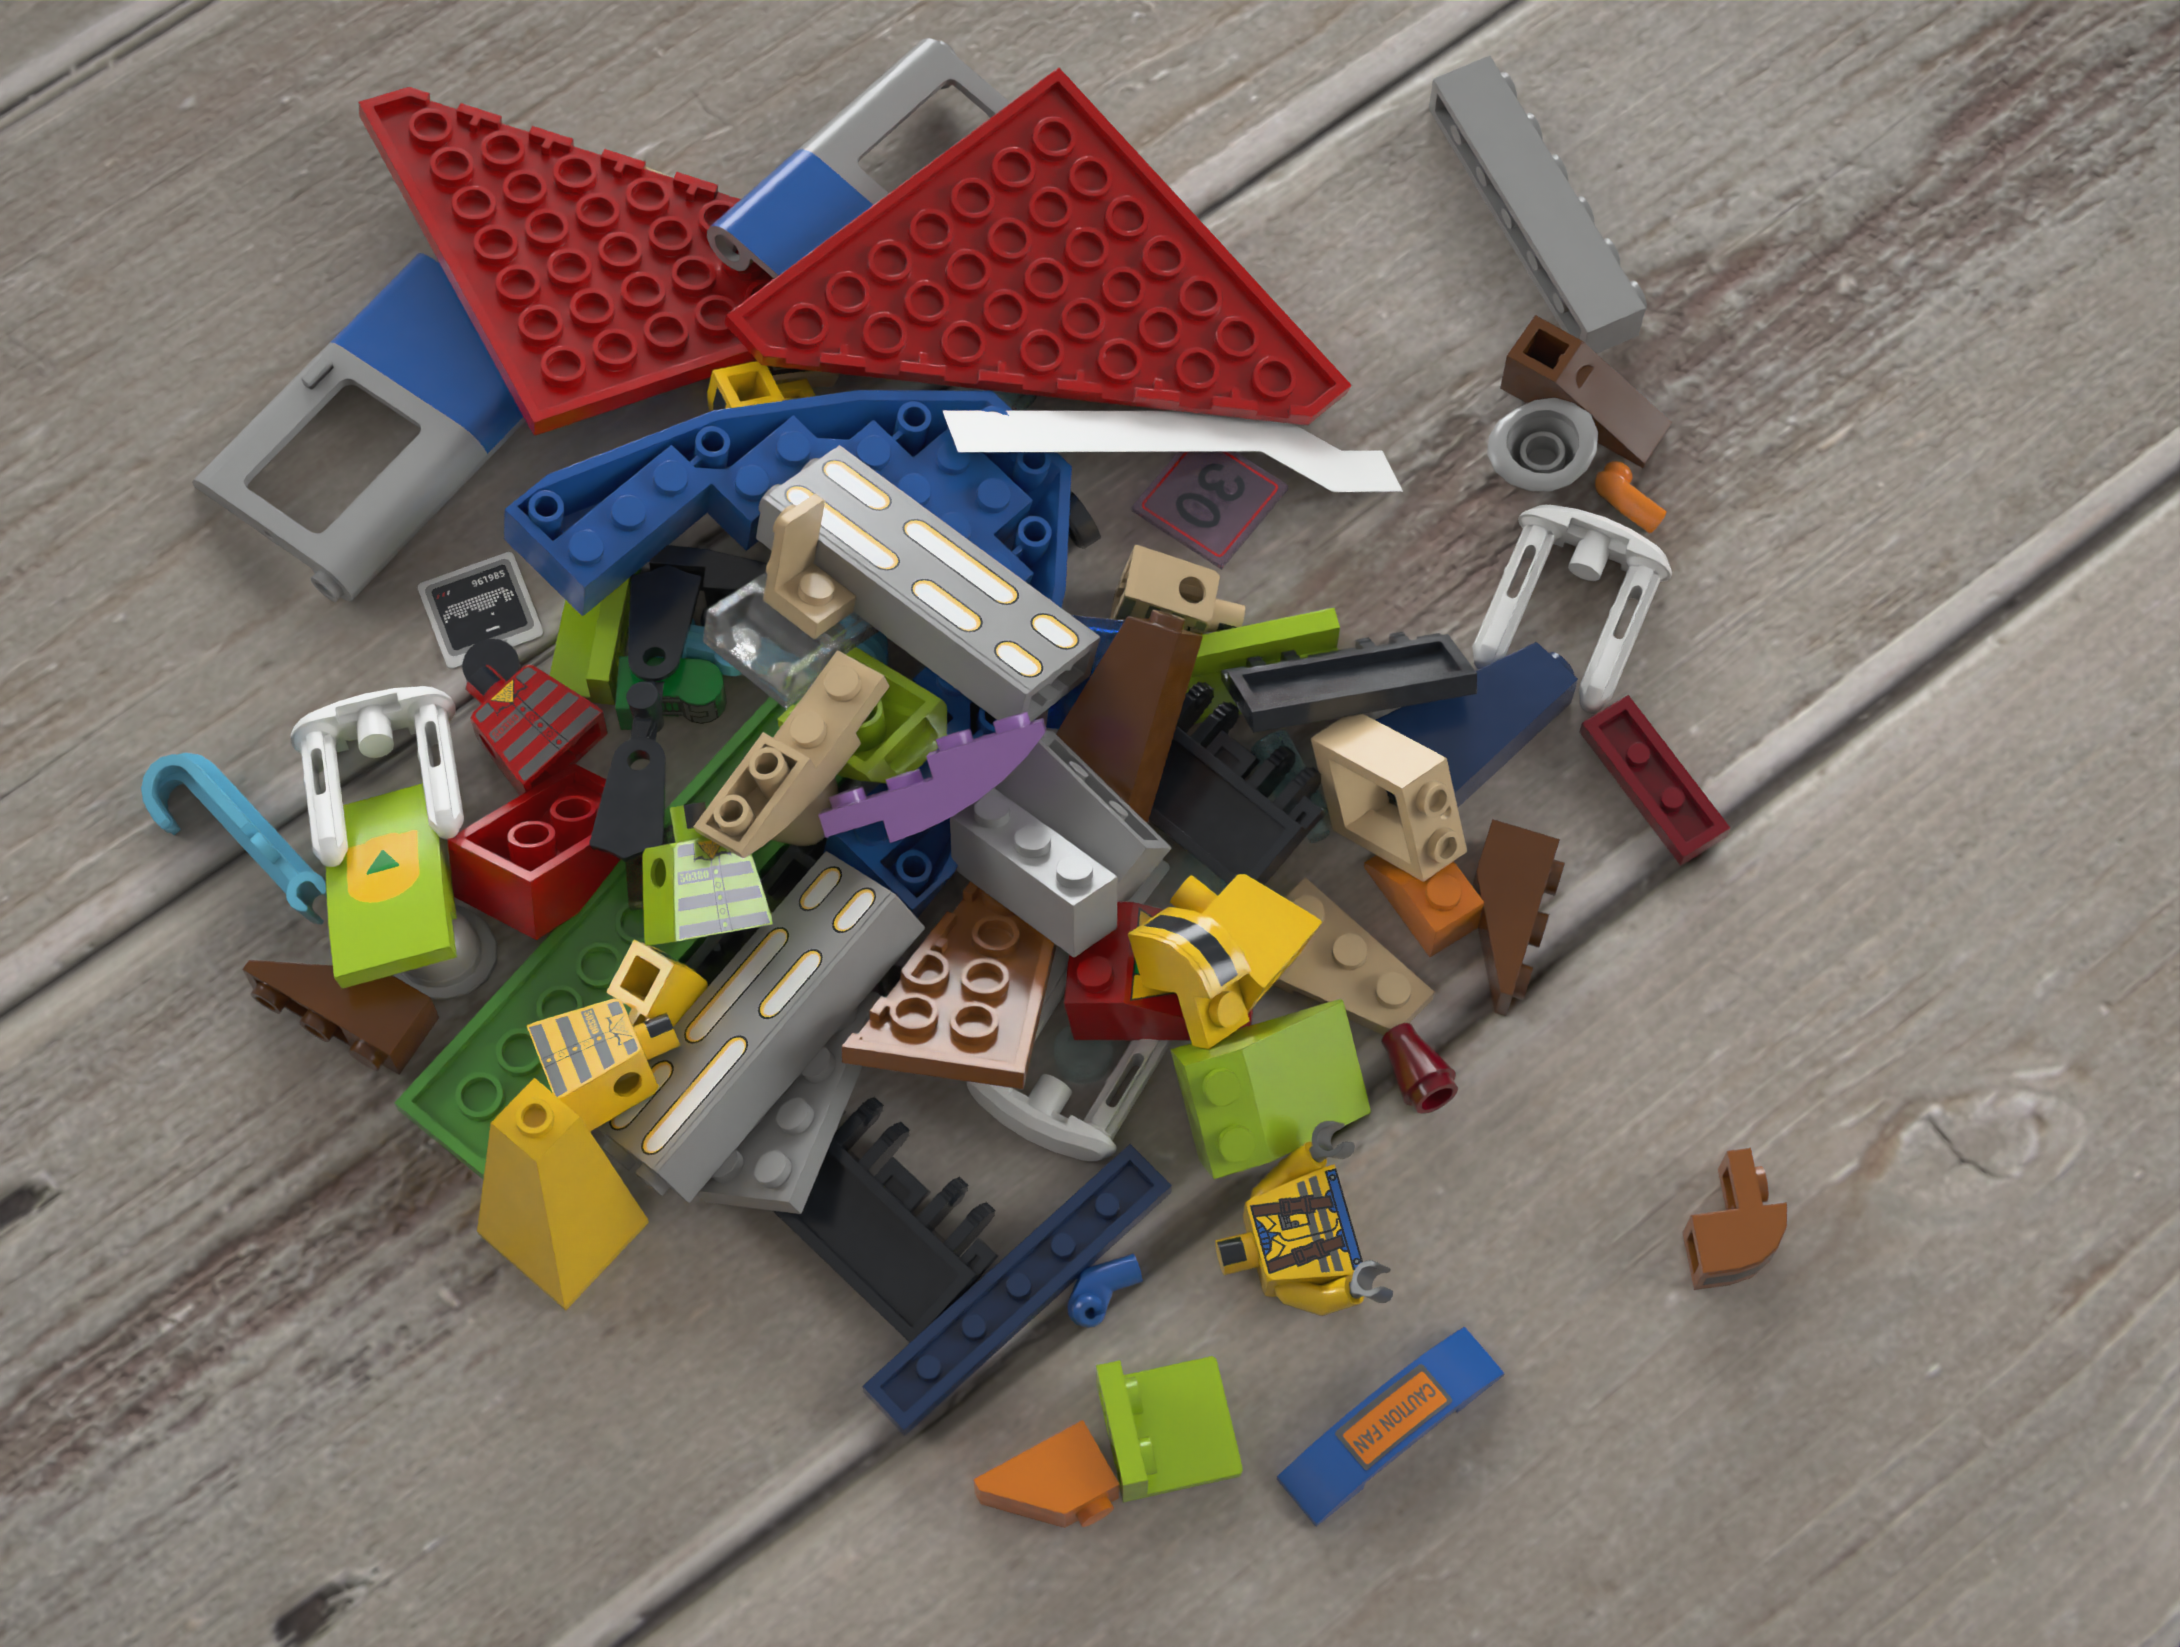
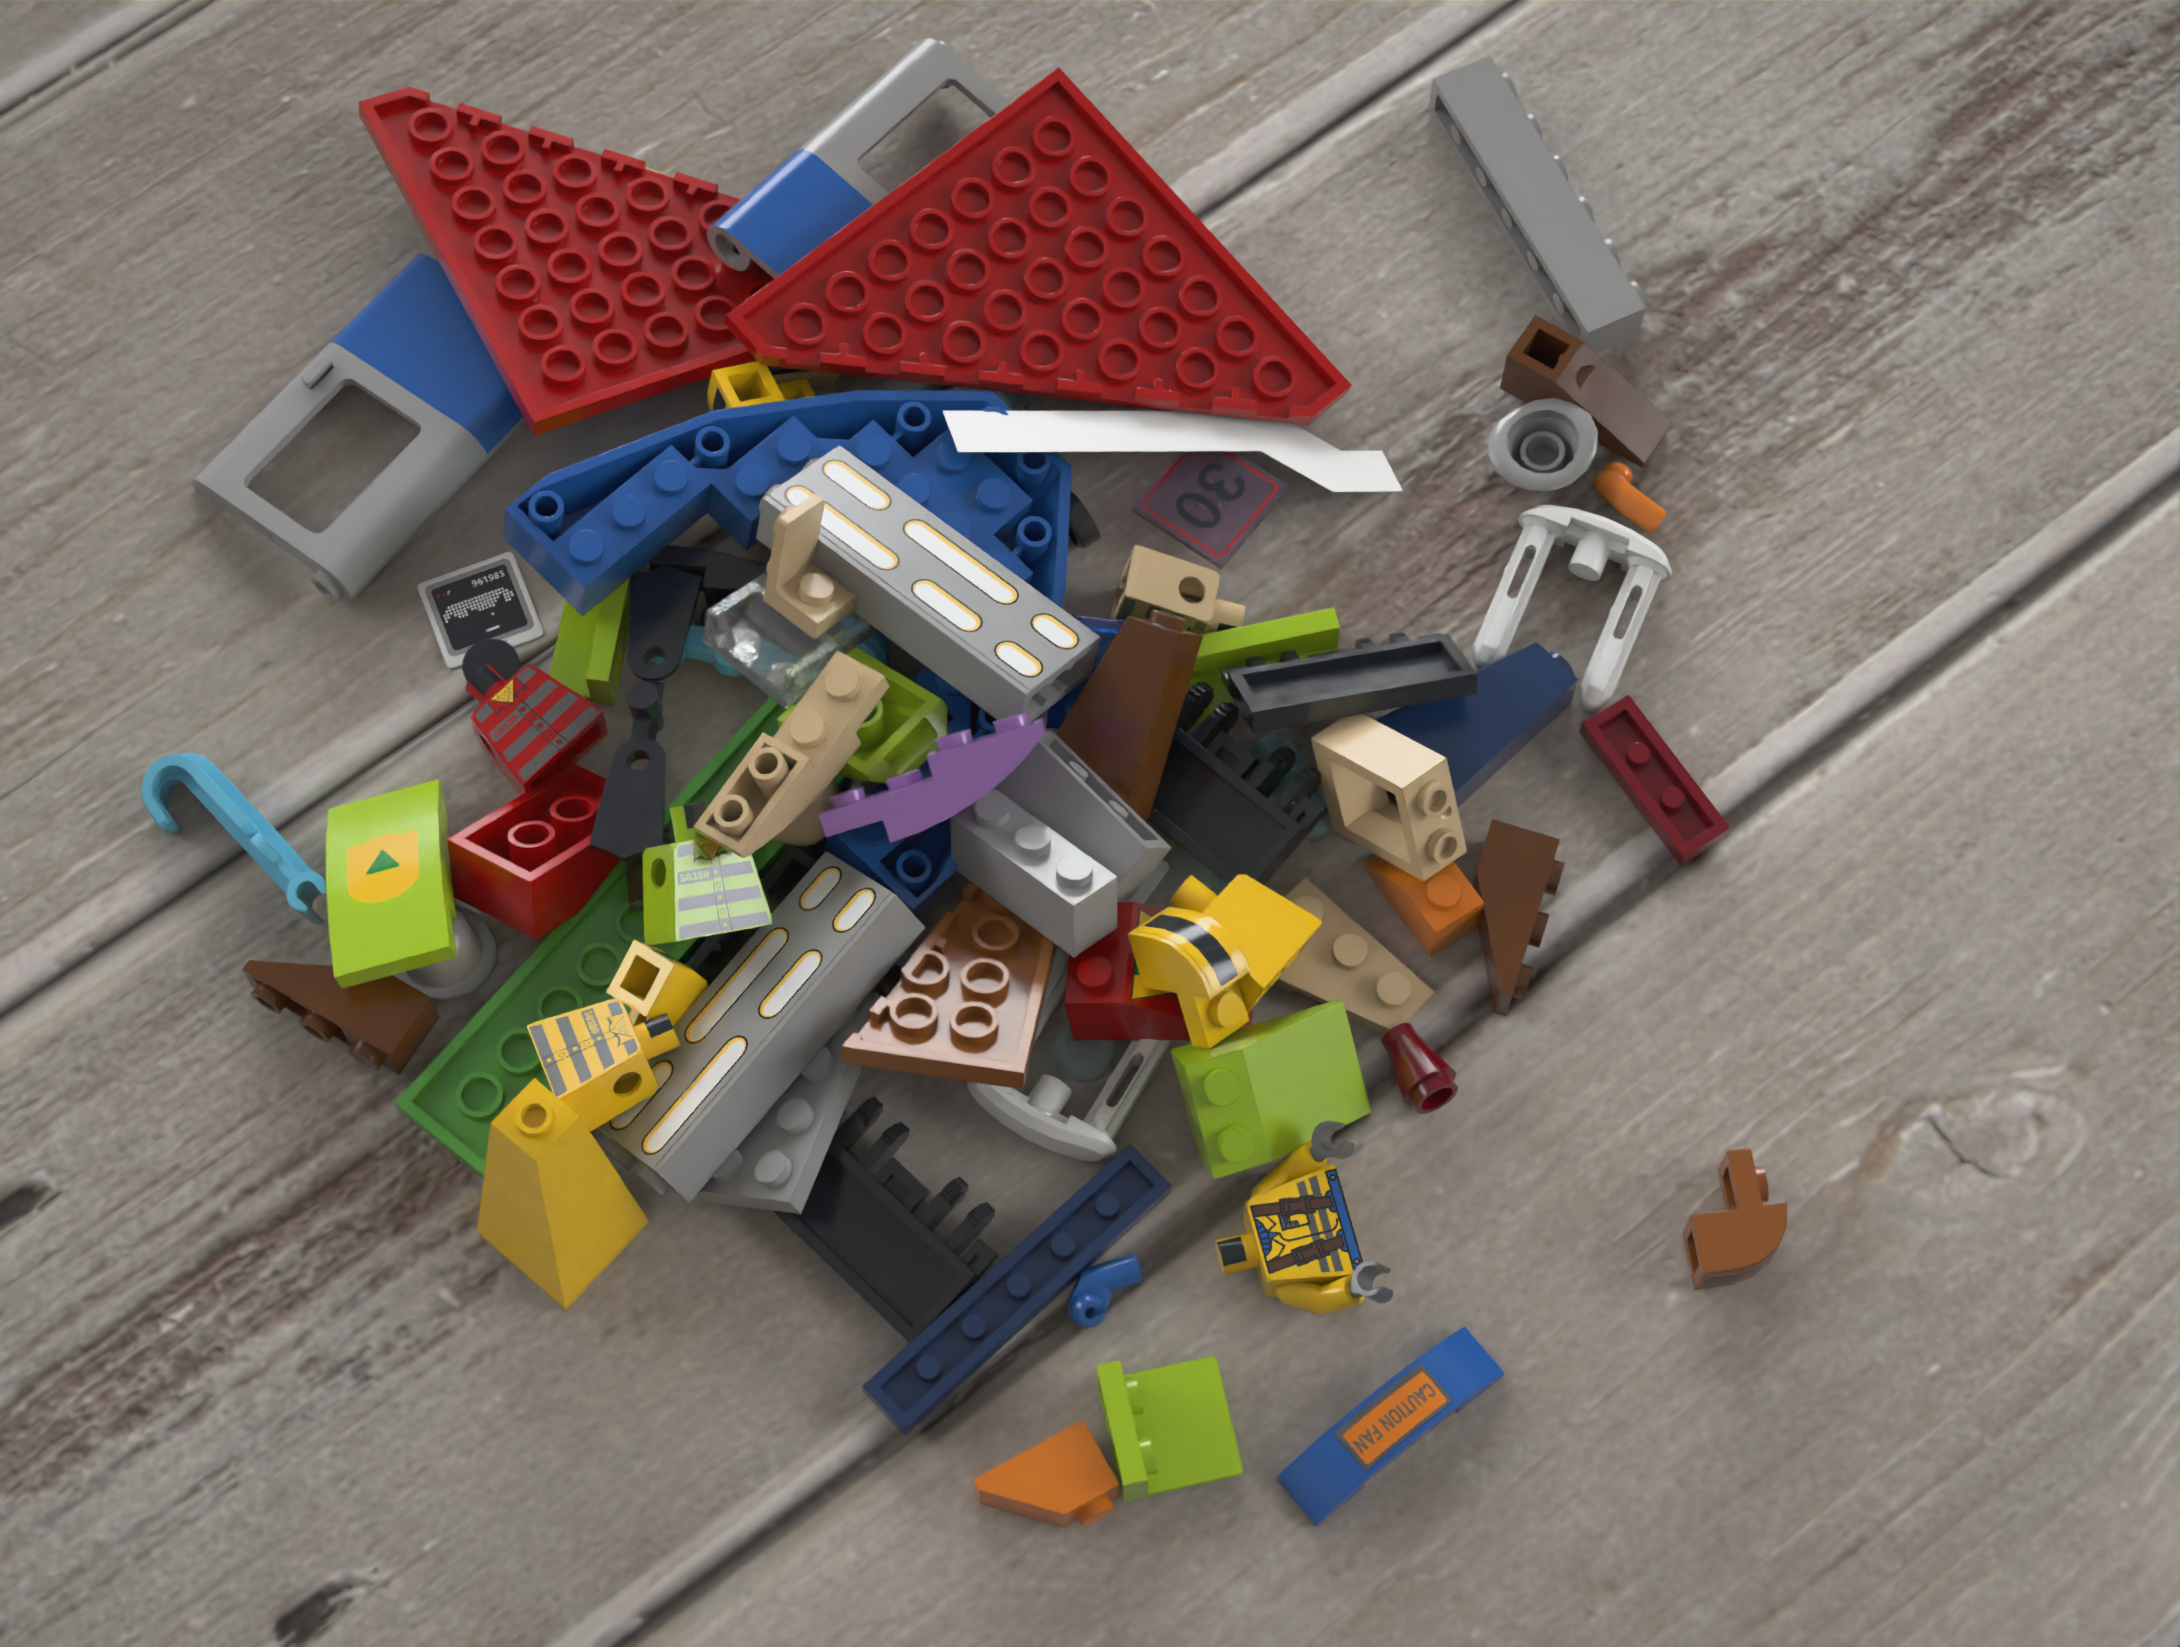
(371, 721): white piece -> none
(691, 692): green leg -> none

